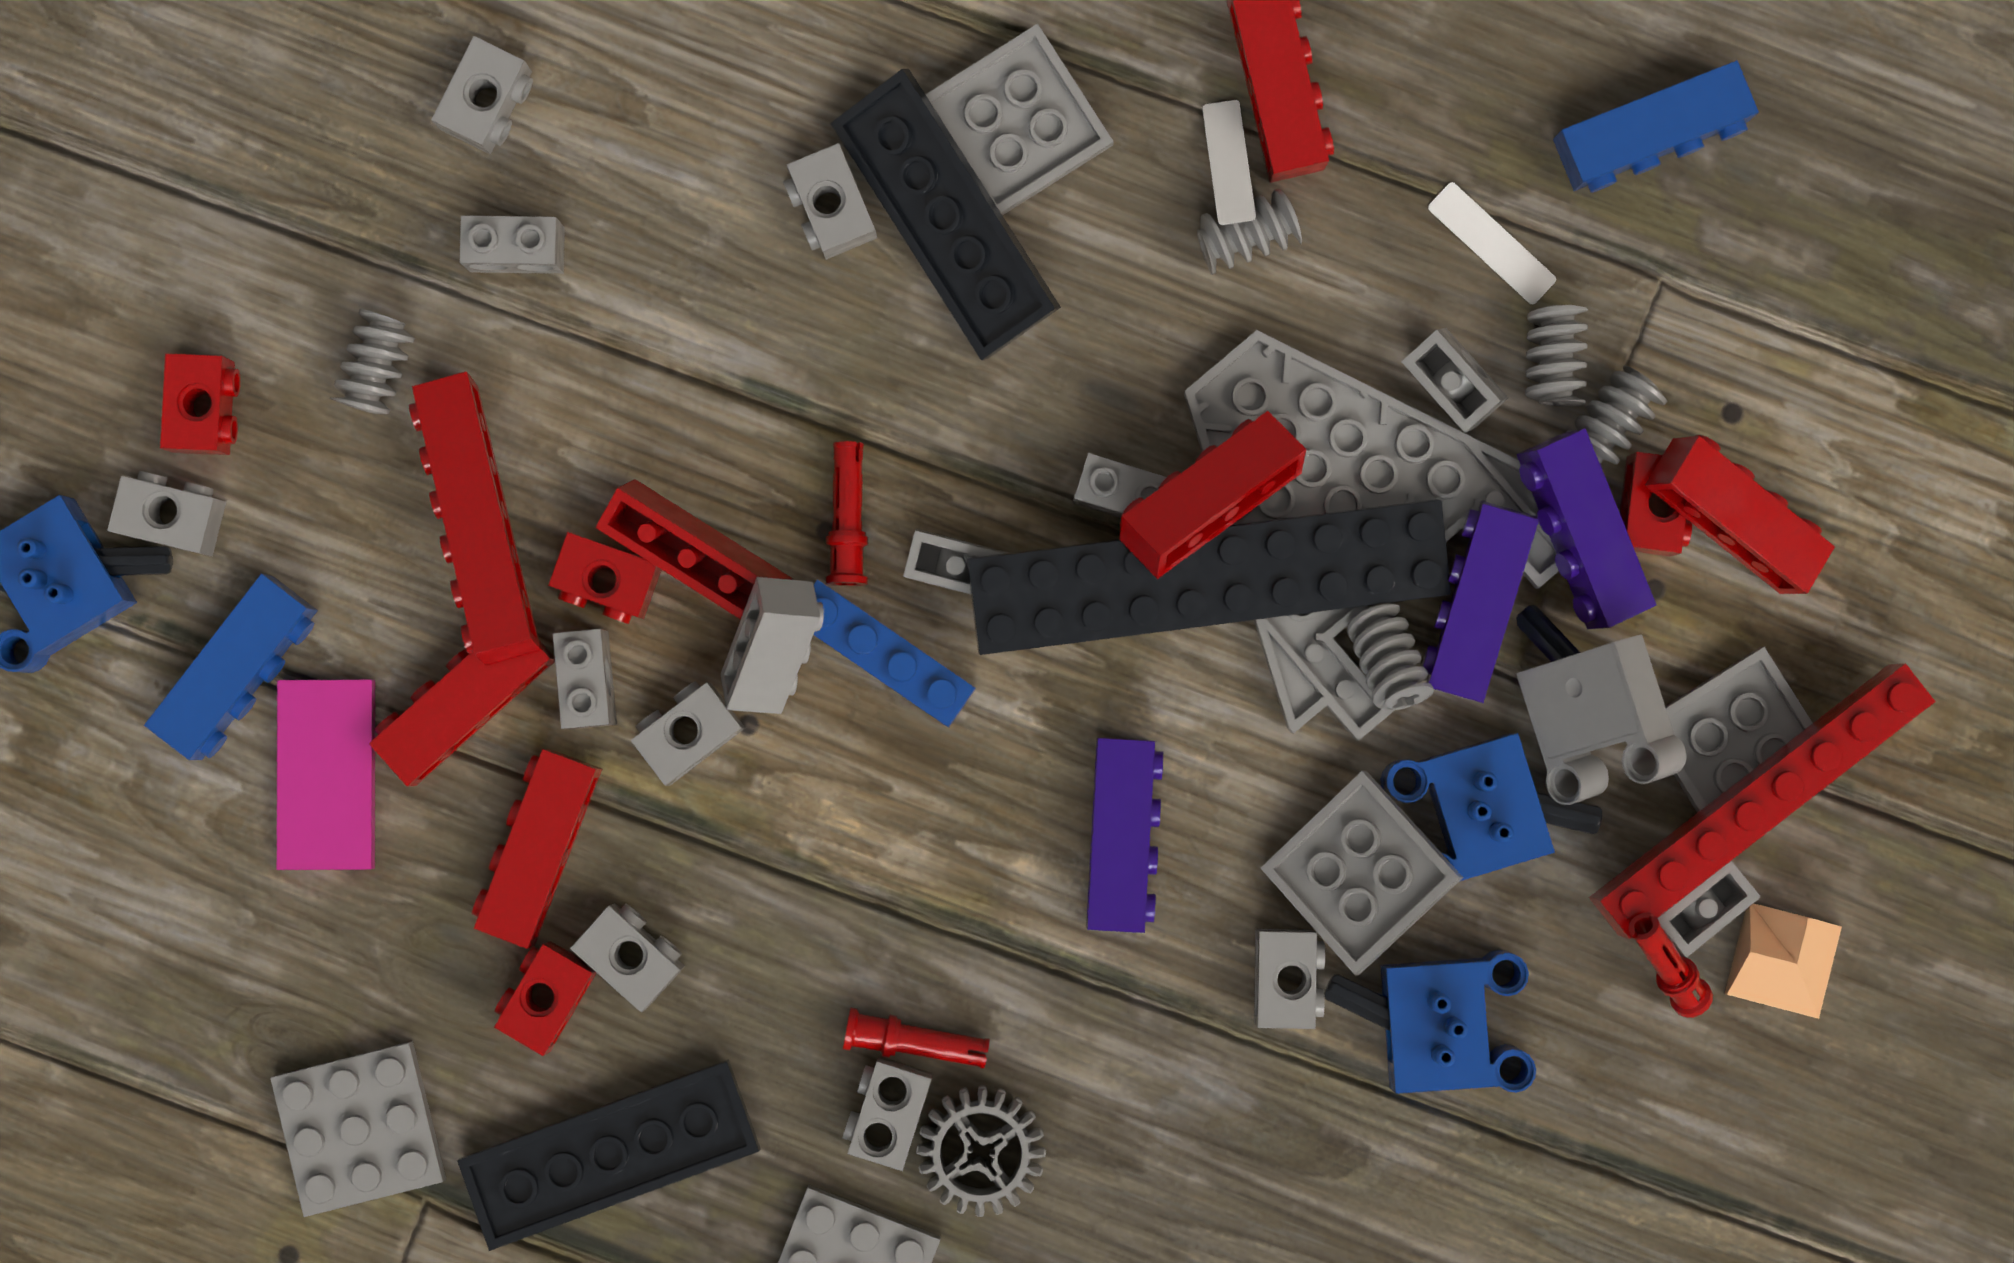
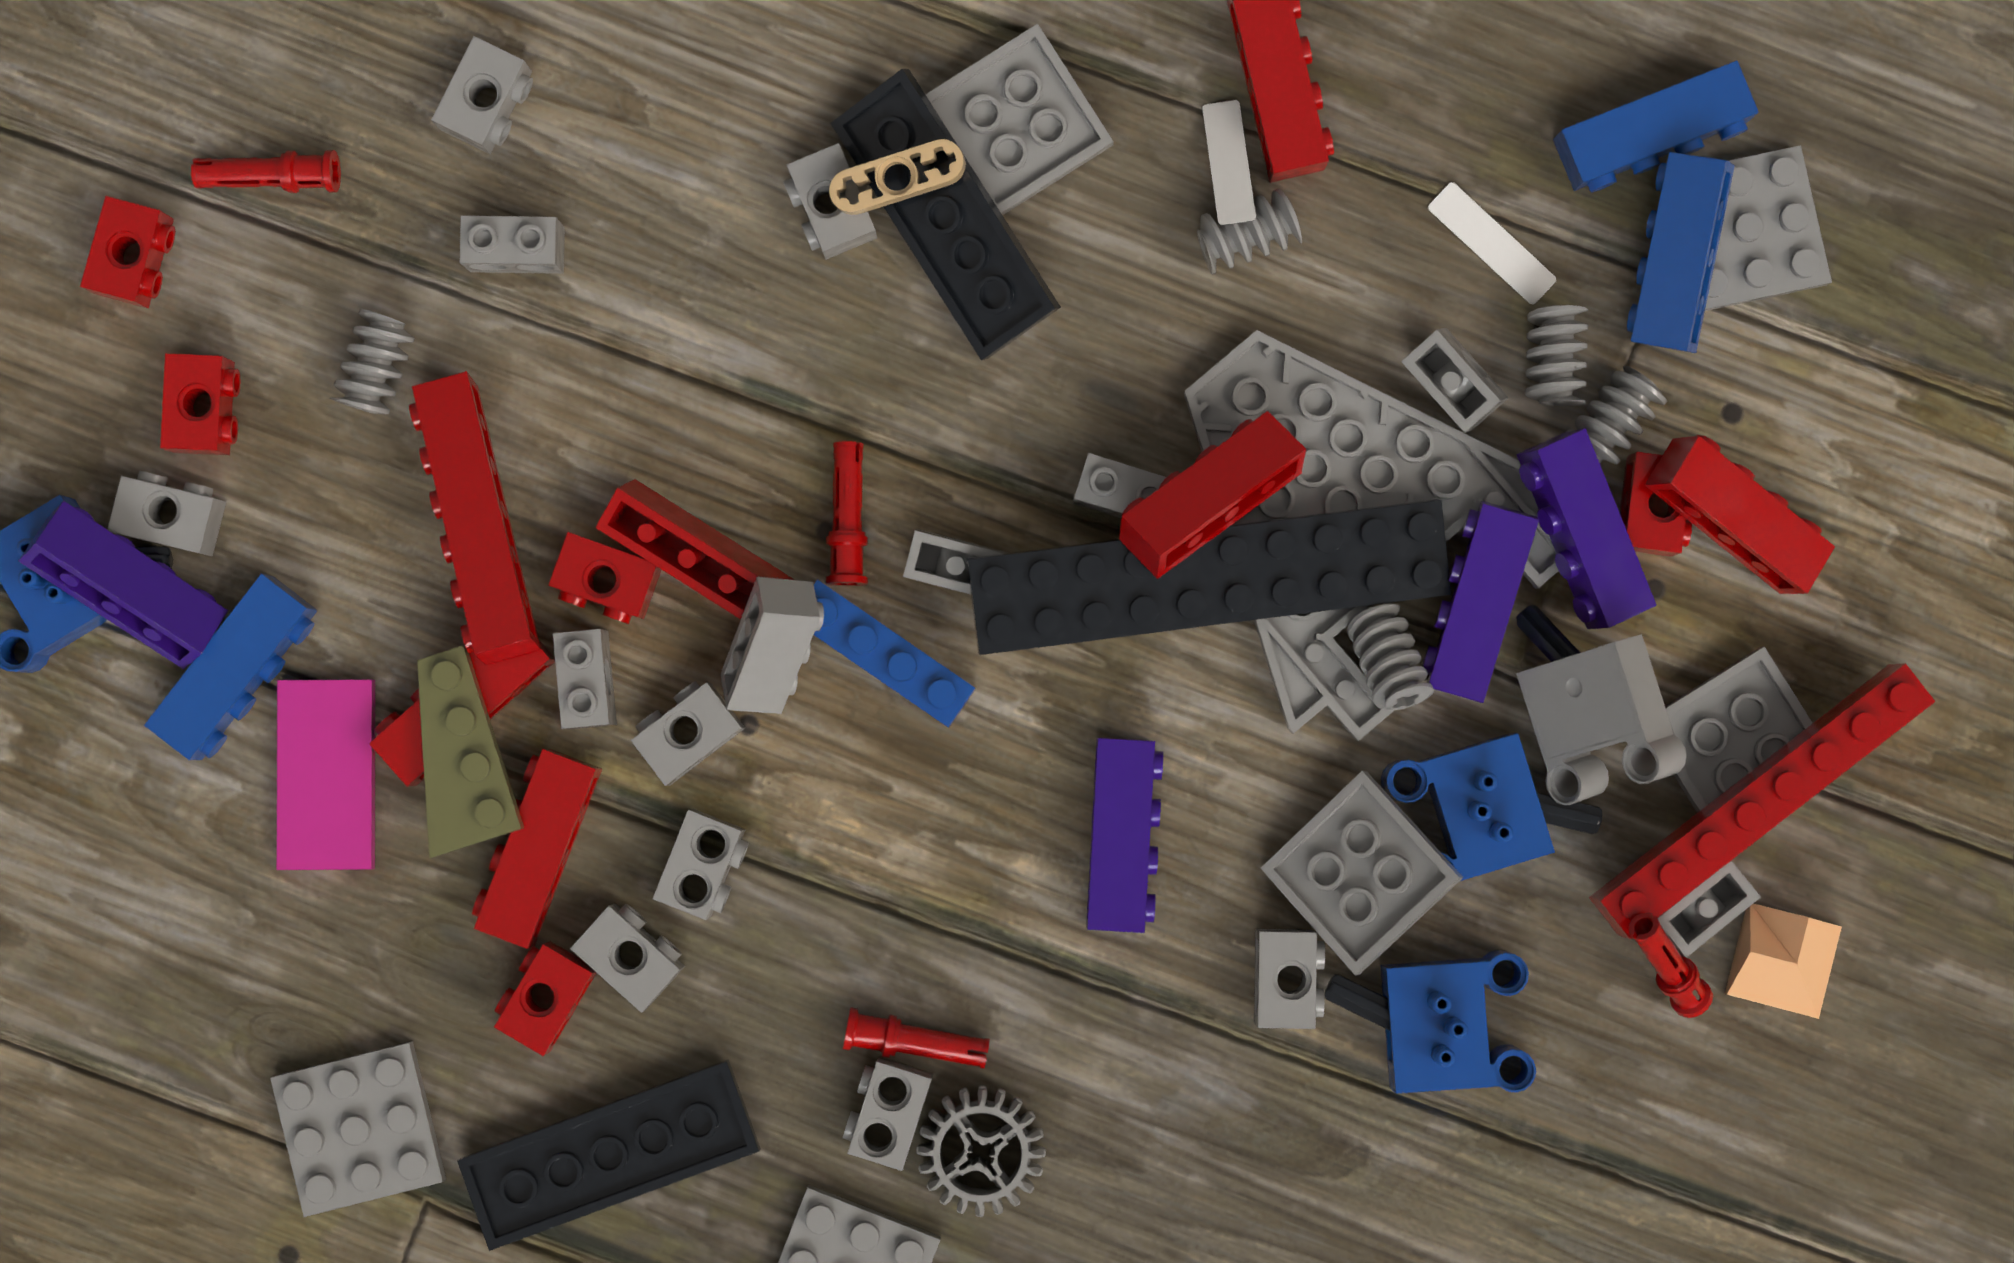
(117, 228): none -> red brick
(123, 585): none -> dark purple brick
(287, 171): none -> red pin
(462, 763): none -> olive wing
(689, 859): none -> light grey brick
(867, 198): none -> tan beam
(1681, 251): none -> blue brick
(1768, 232): none -> light grey plate

